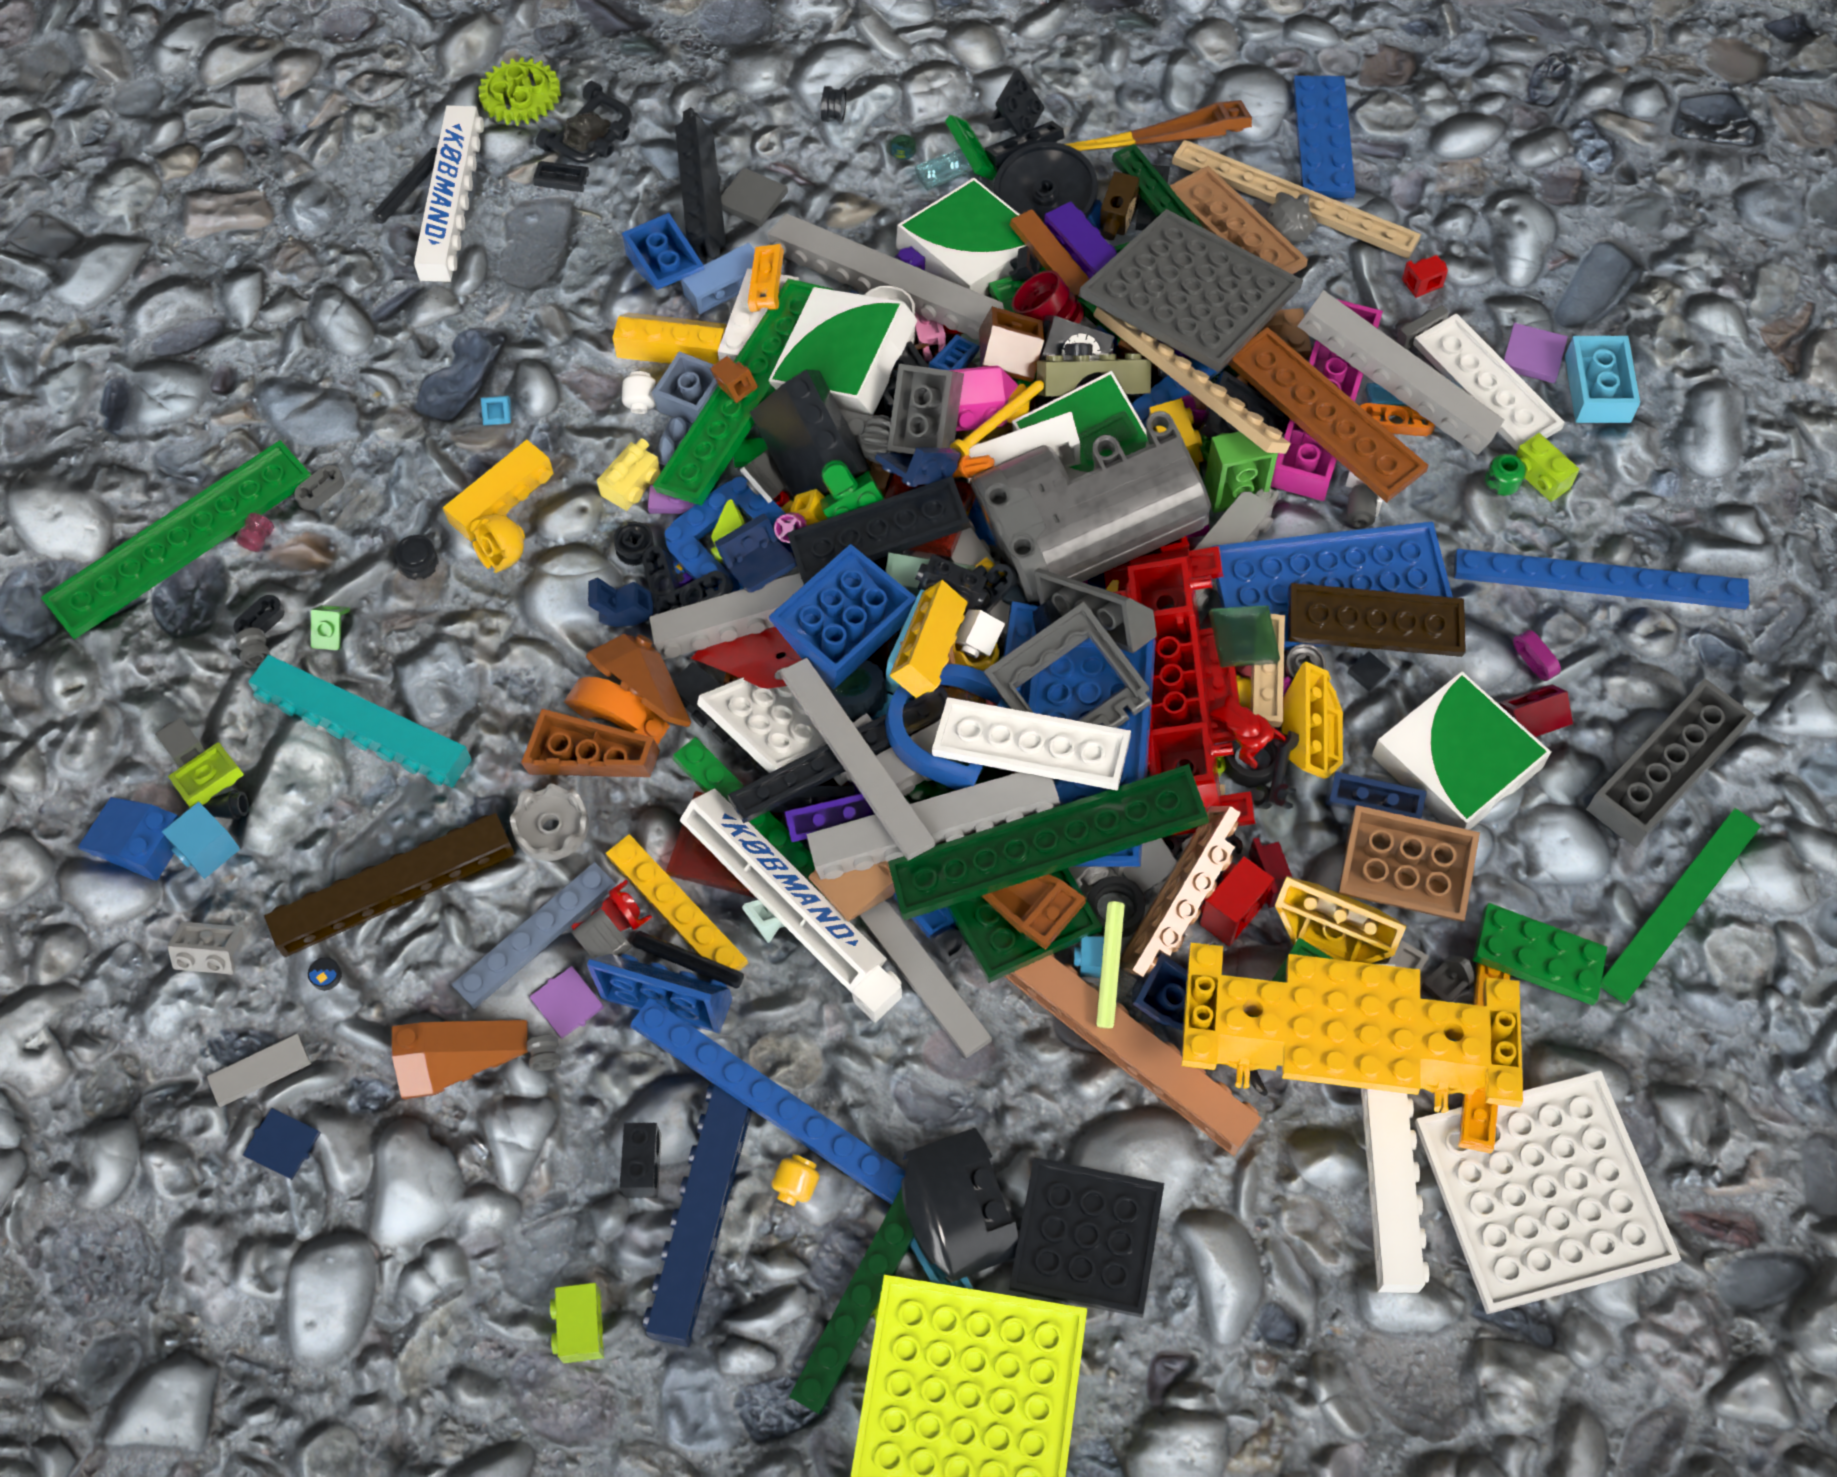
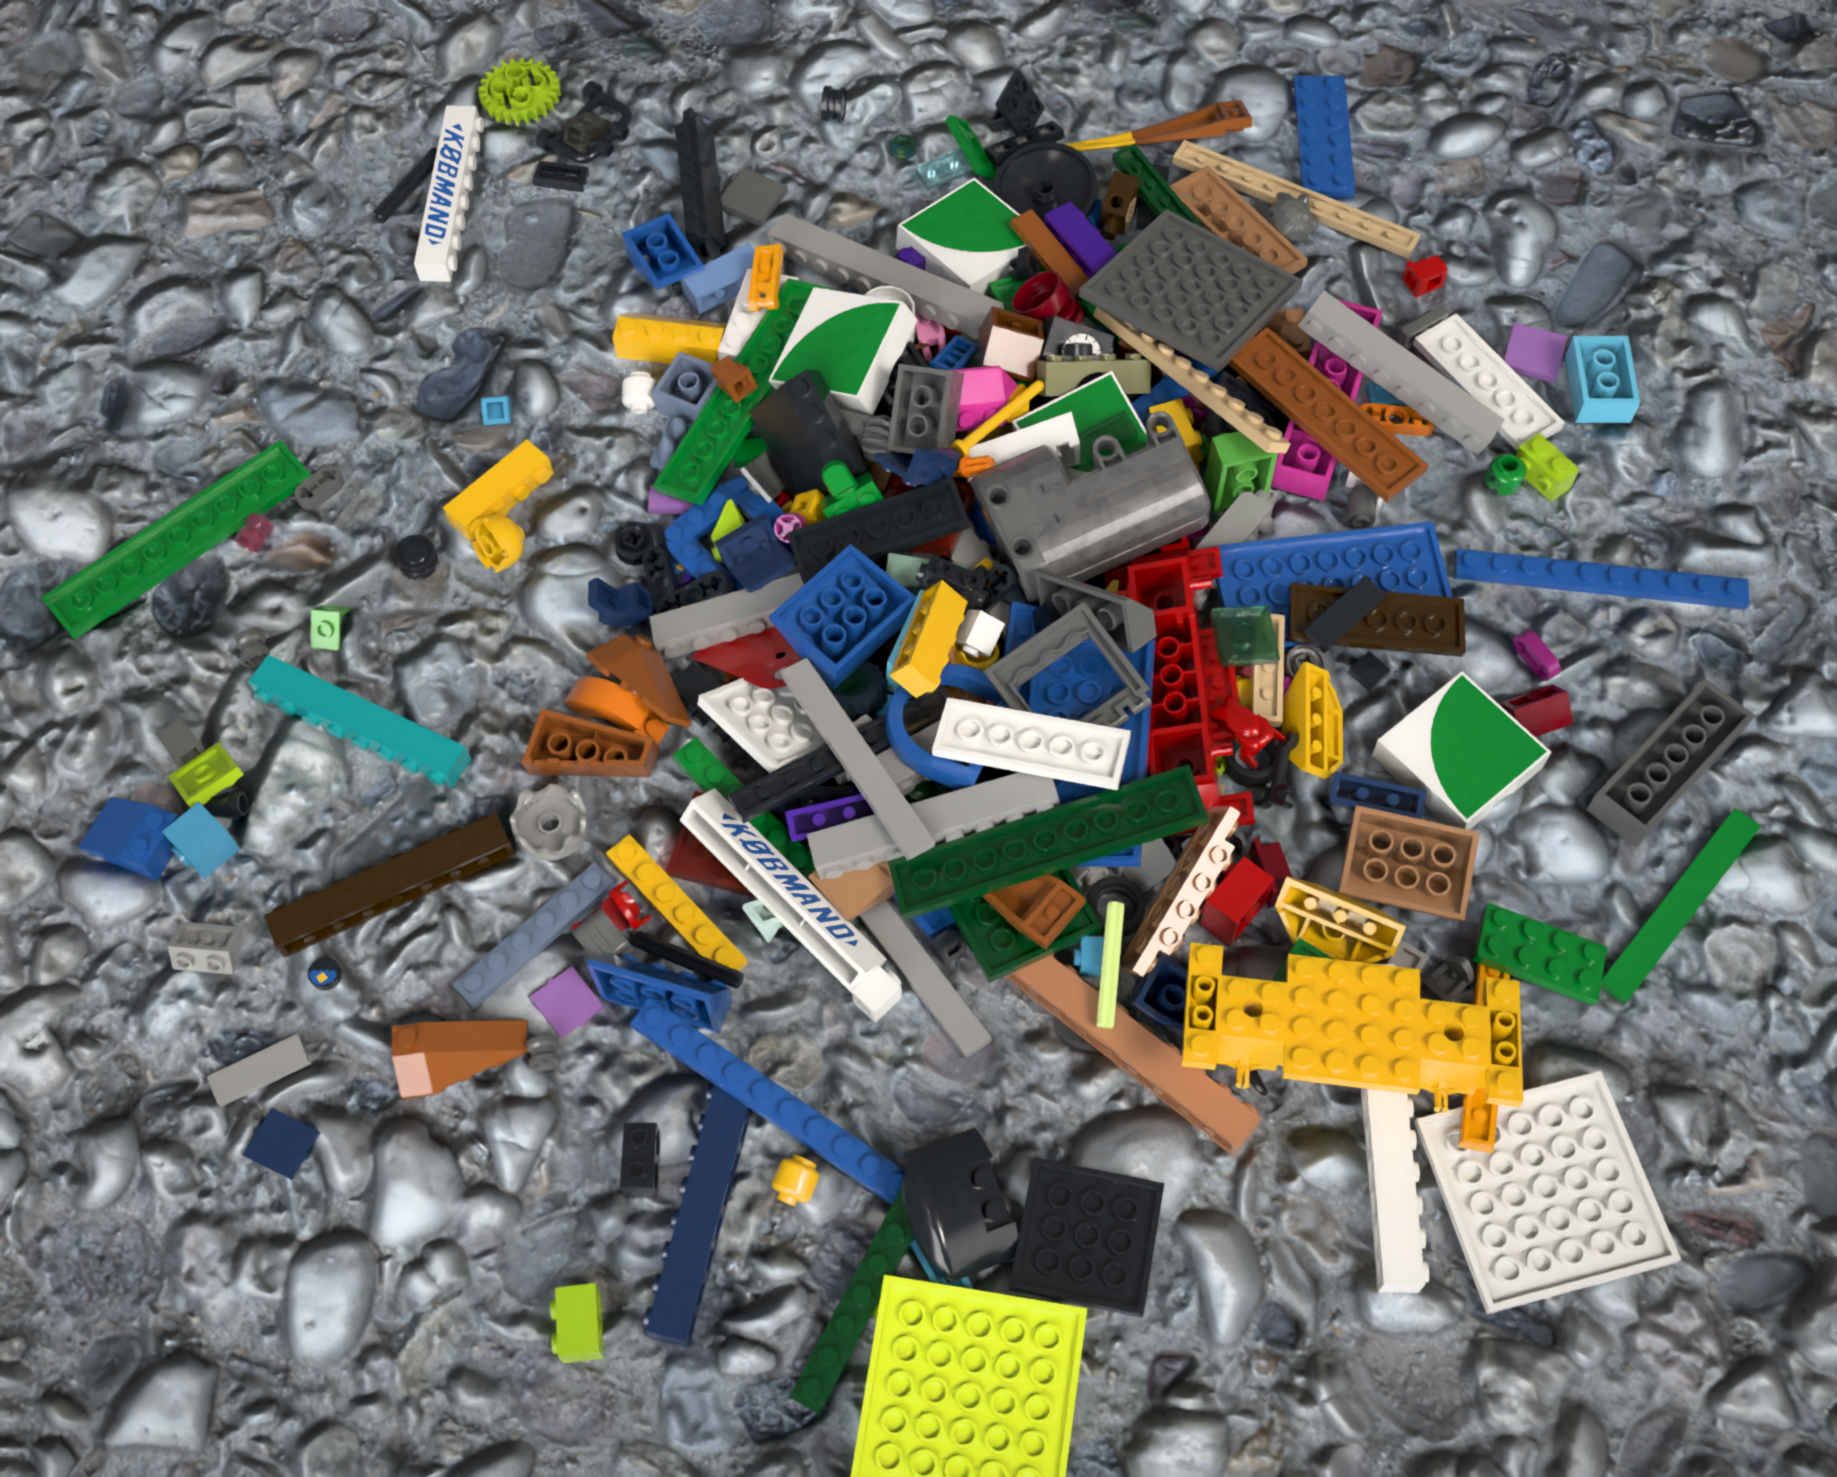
(257, 617): black beam -> none
(629, 475): light yellow brick -> none
(1344, 614): none -> black tile

